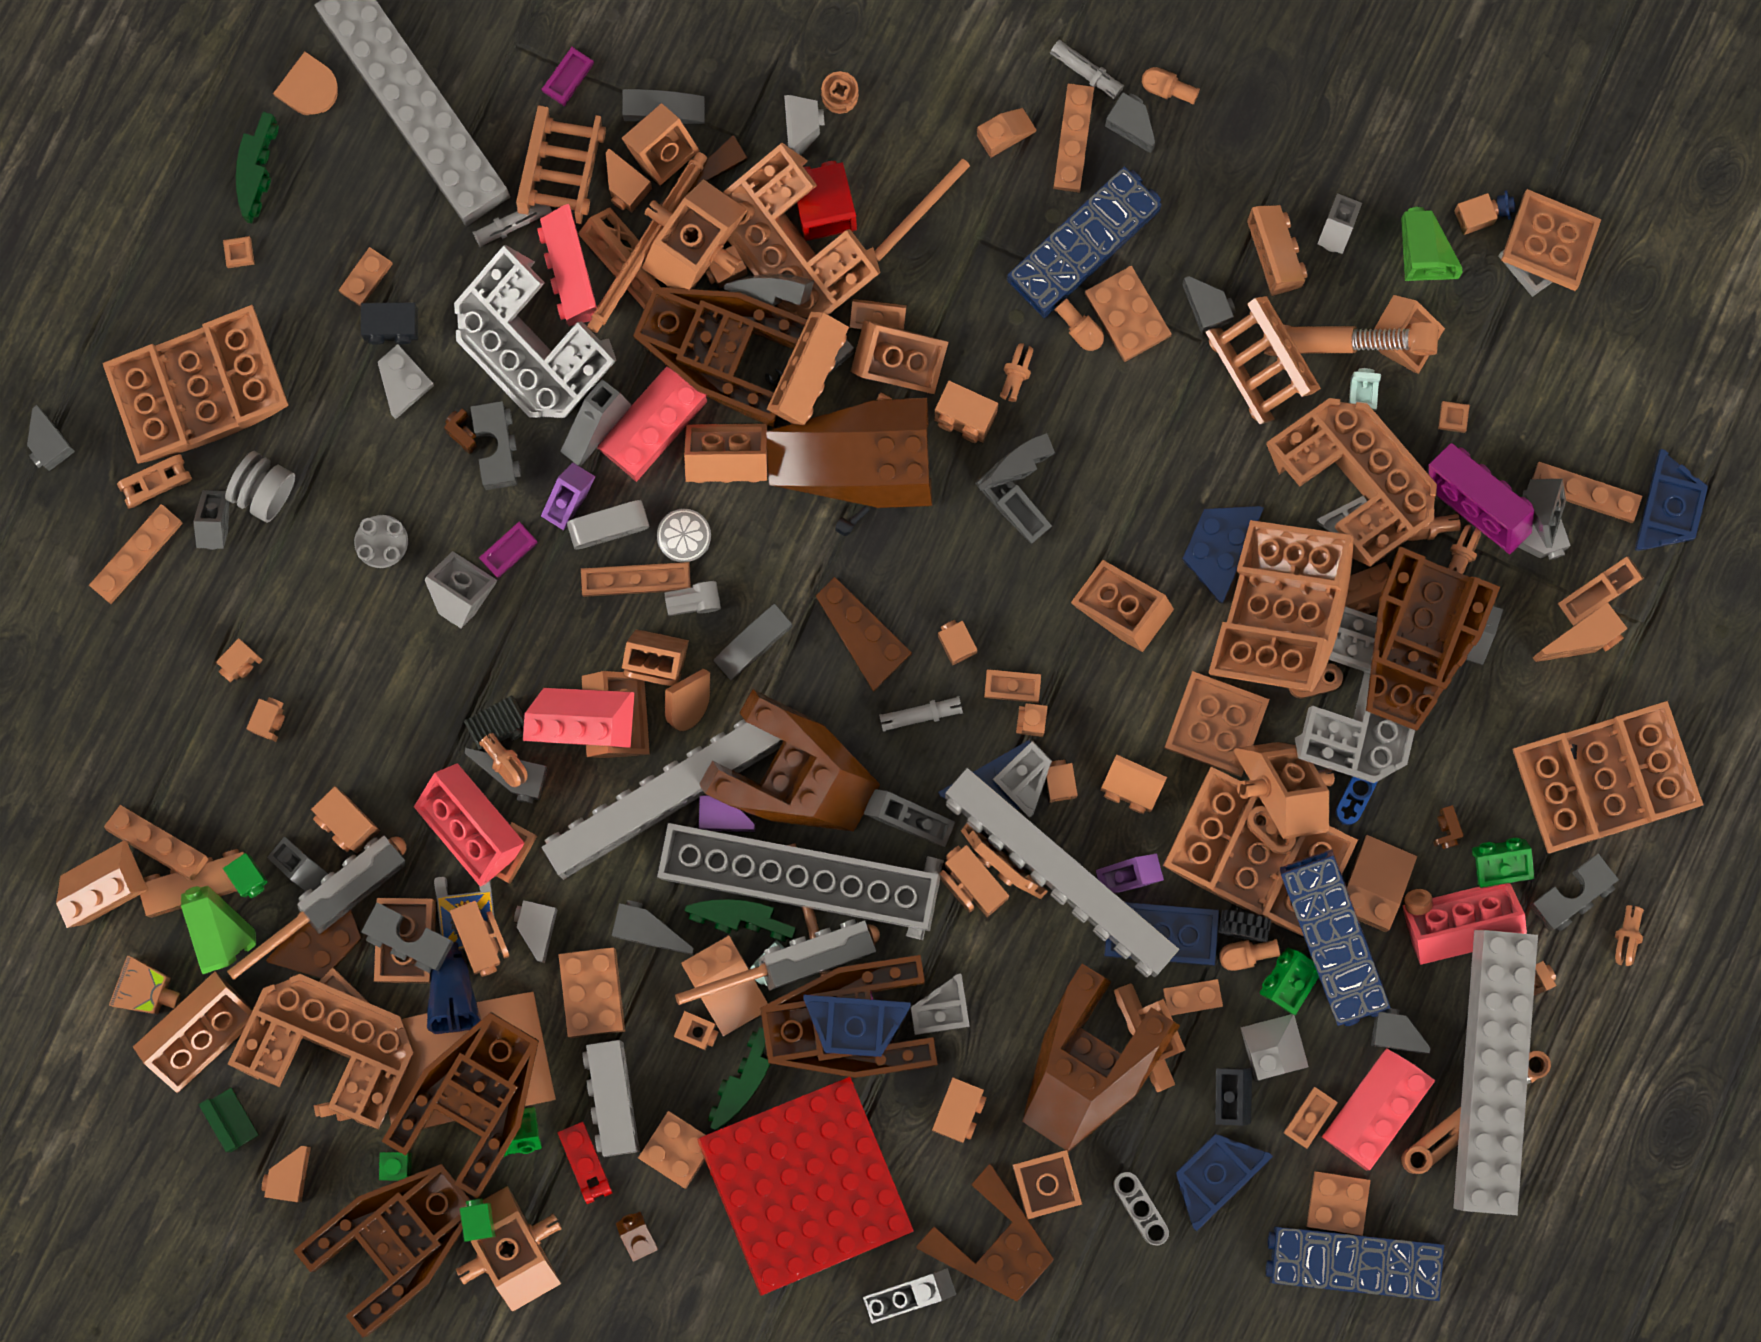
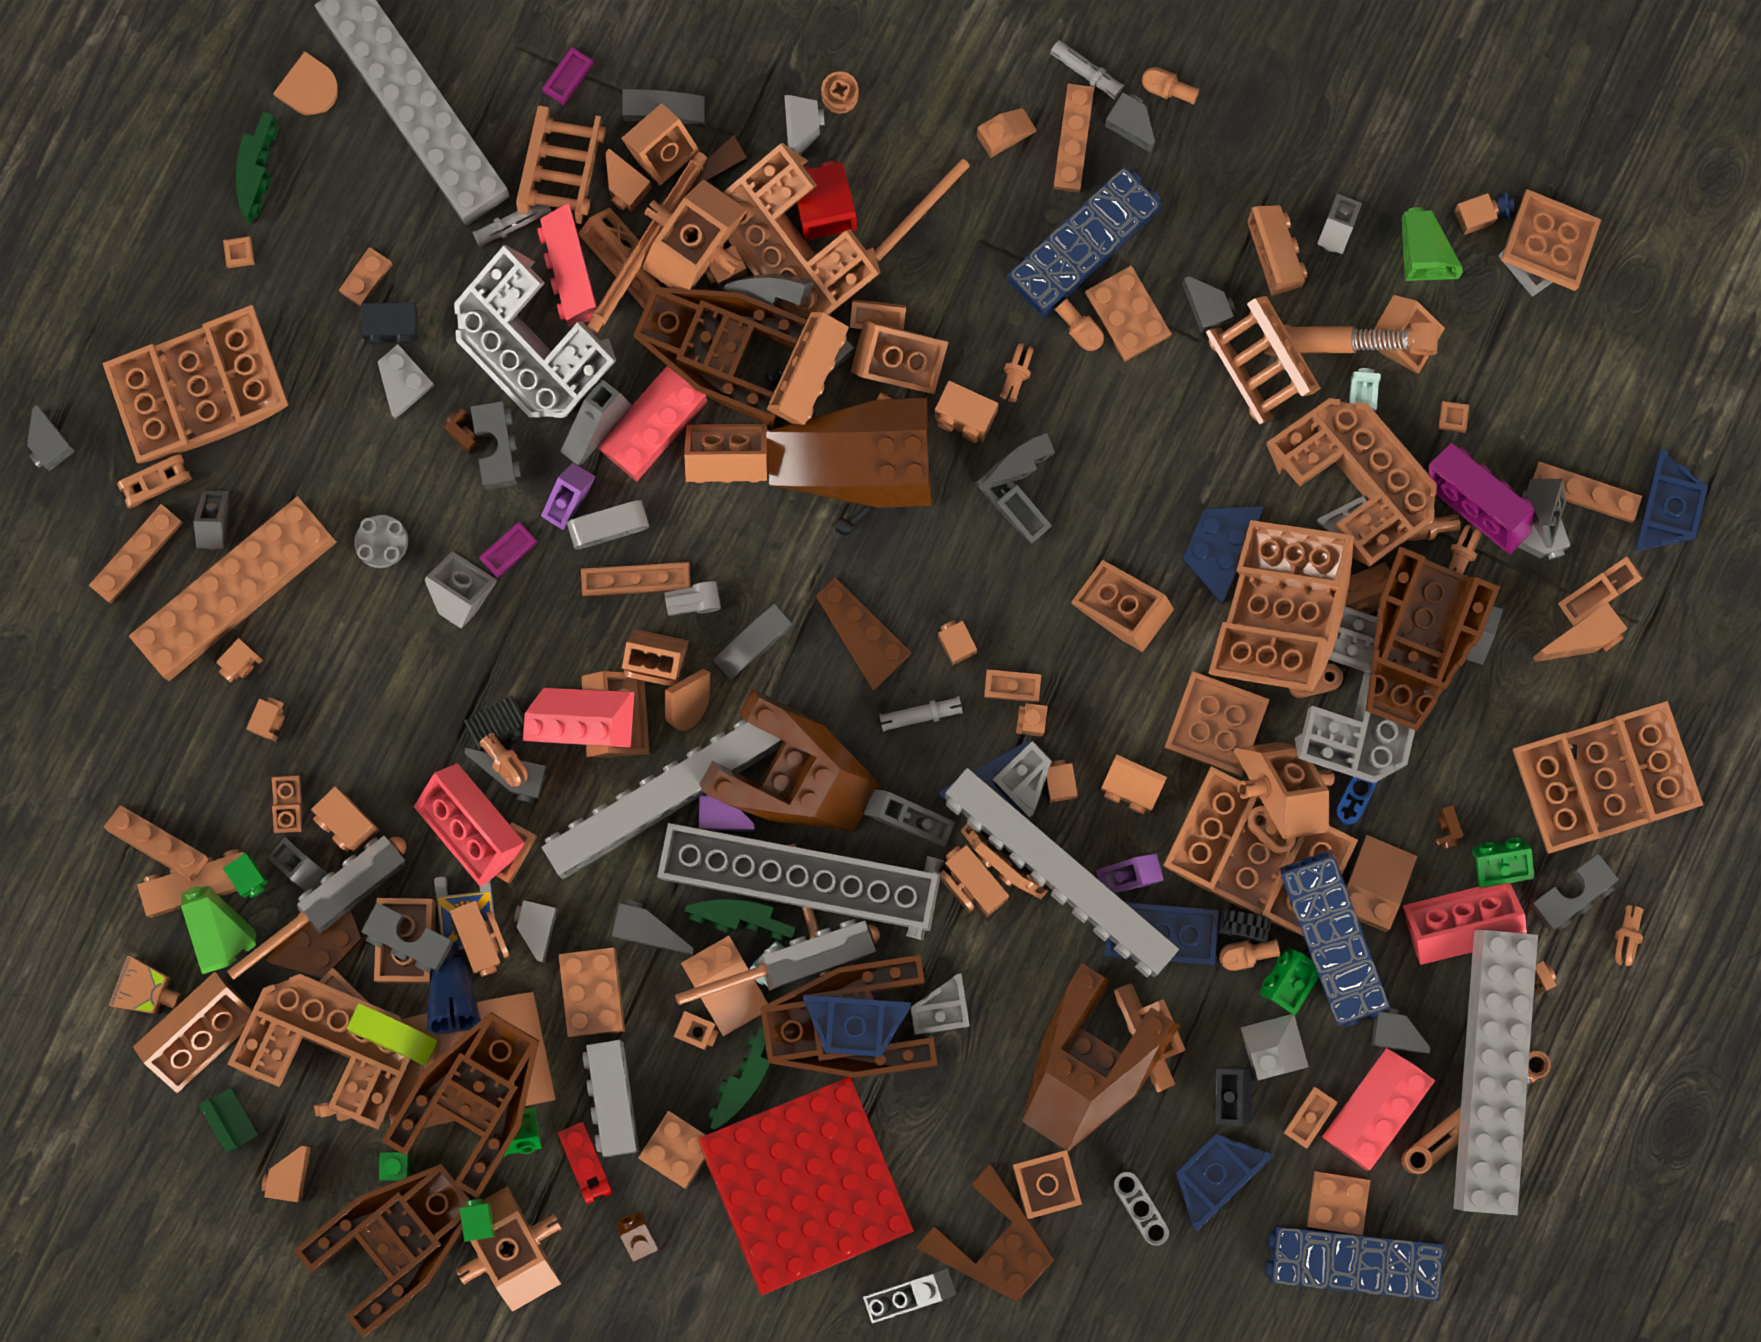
(99, 885): nougat slope -> none
(232, 589): none -> nougat brick
(259, 486): light grey wheel -> none
(287, 803): none -> nougat slope
(392, 1034): none -> lime slope
(683, 535): dish -> none
(958, 1111): nougat brick -> none
(1193, 997): nougat plate -> none
(1418, 902): nougat tile -> none

